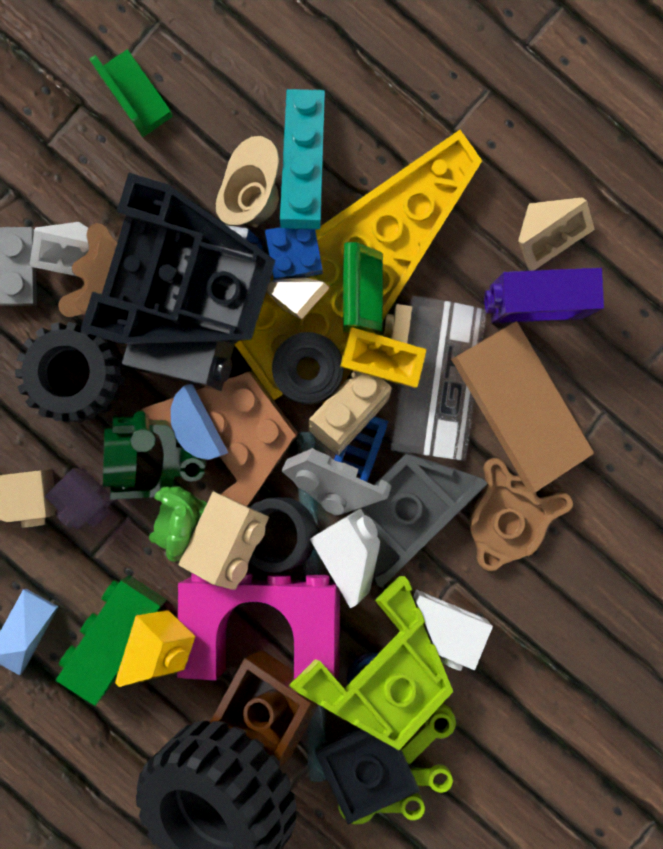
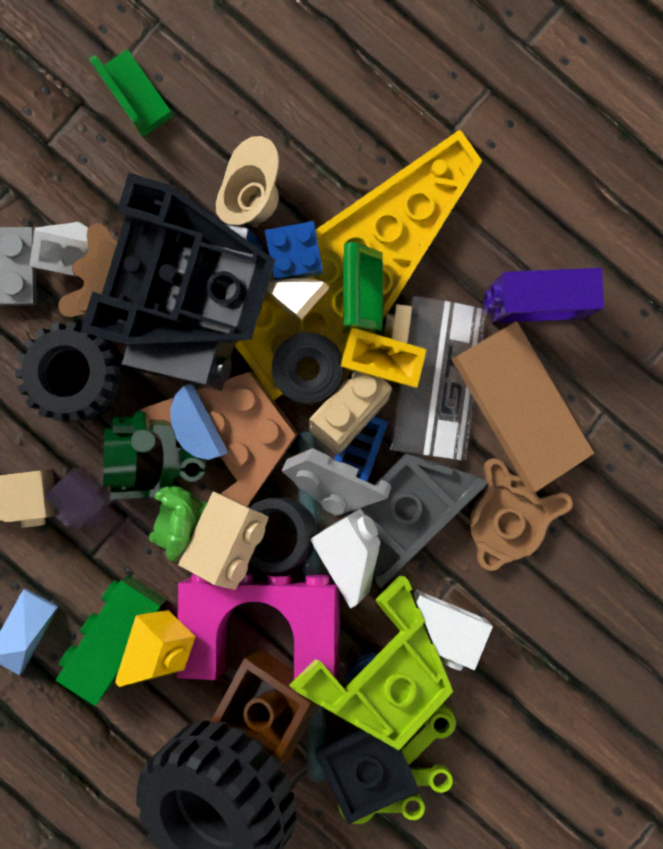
(302, 159): teal plate -> none
(553, 228): tan slope -> none

